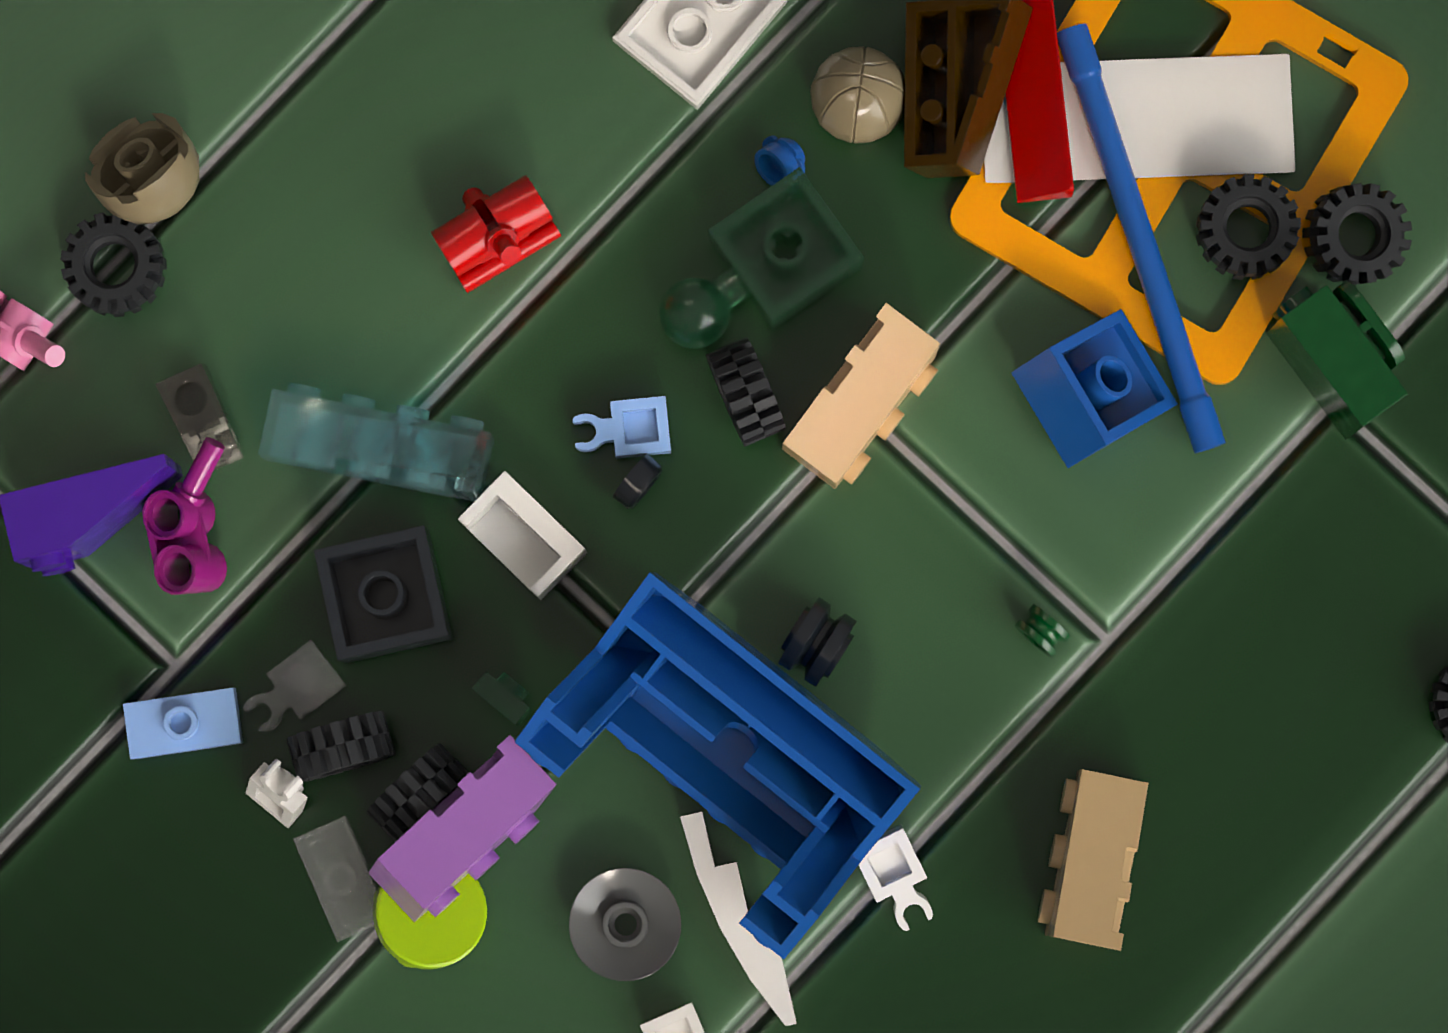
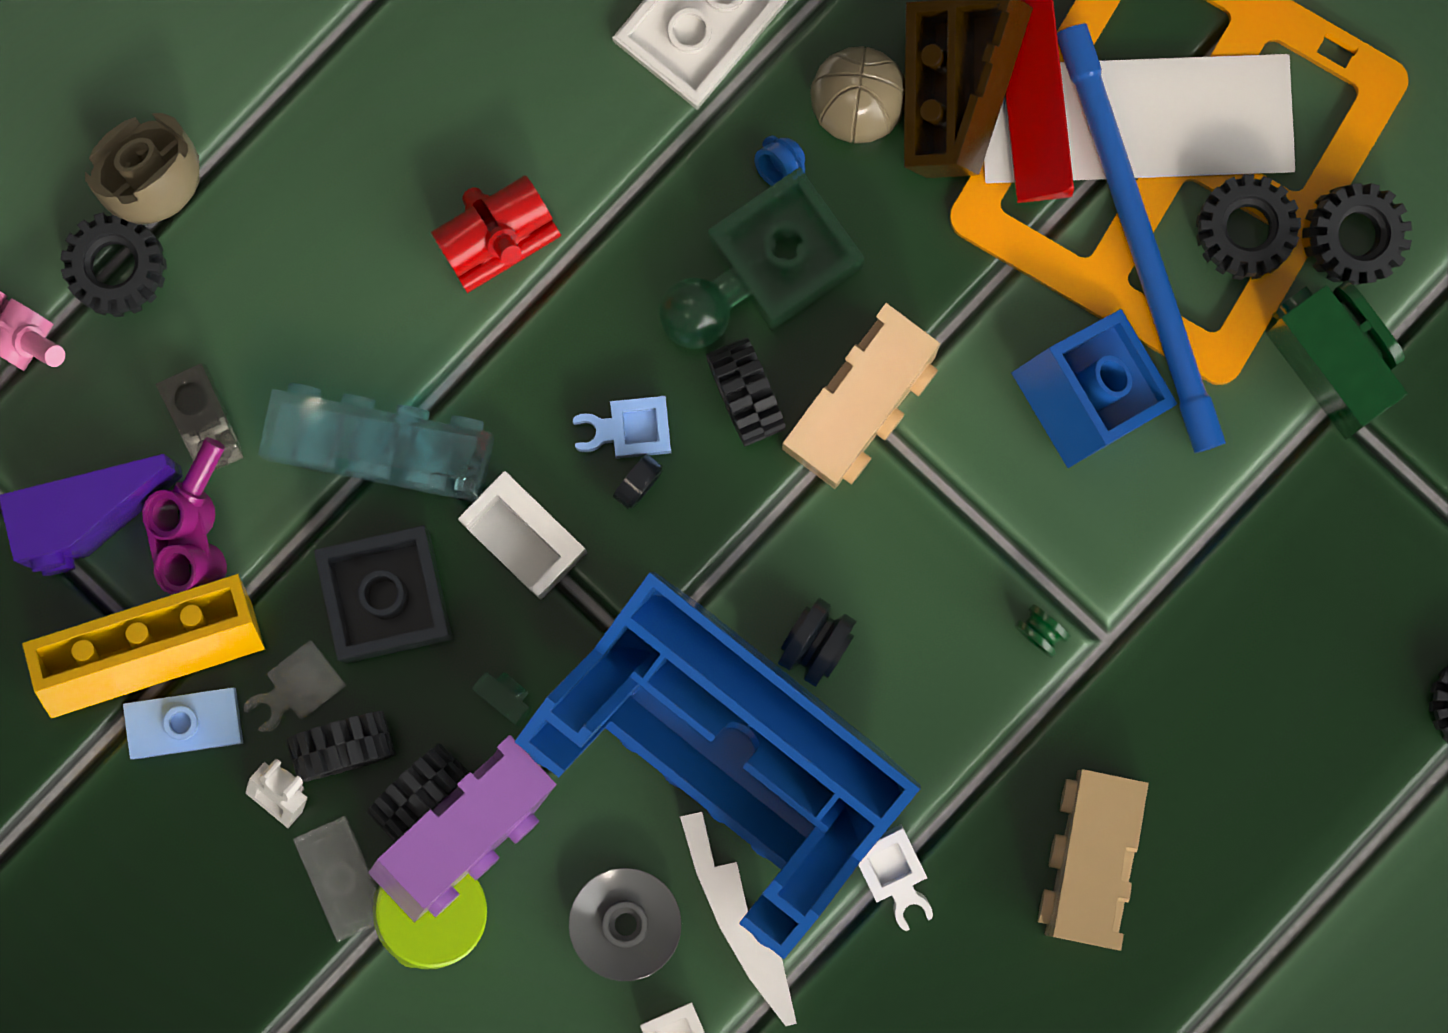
(143, 646): none -> yellow brick

